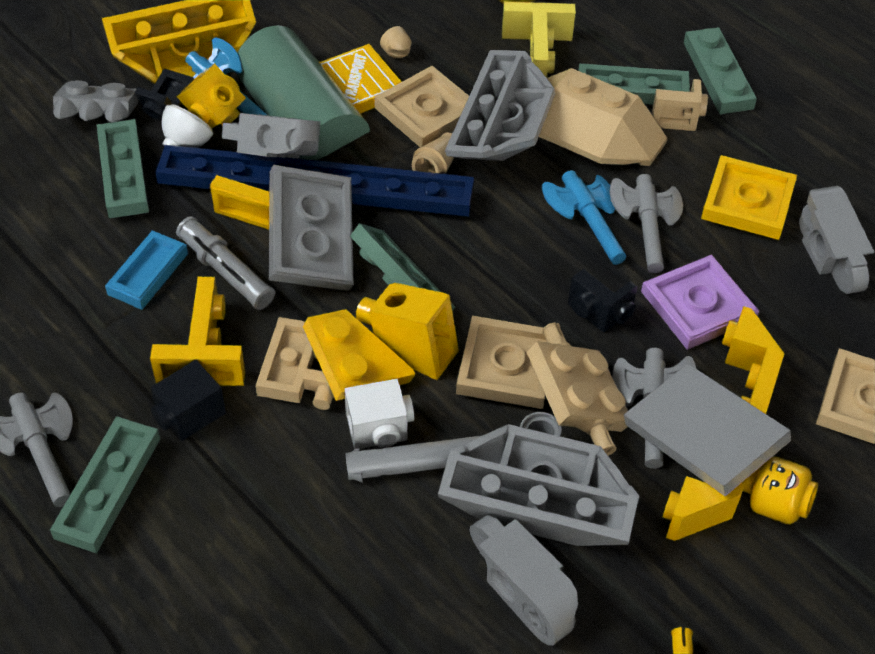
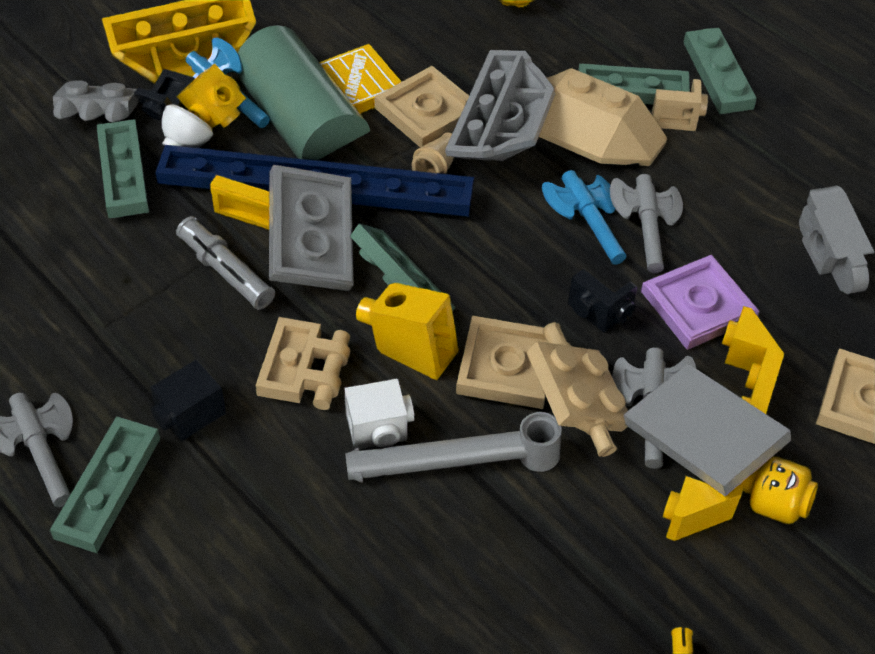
(146, 270): dark azure tile -> none
(222, 362): yellow bracket -> none
(273, 135): light grey piece -> none
(352, 353): yellow wing -> none
(396, 42): tan hinge -> none
(527, 578): light grey piece -> none
(541, 25): light yellow bracket -> none
(545, 483): light grey wedge -> none
(749, 197): yellow plate -> none

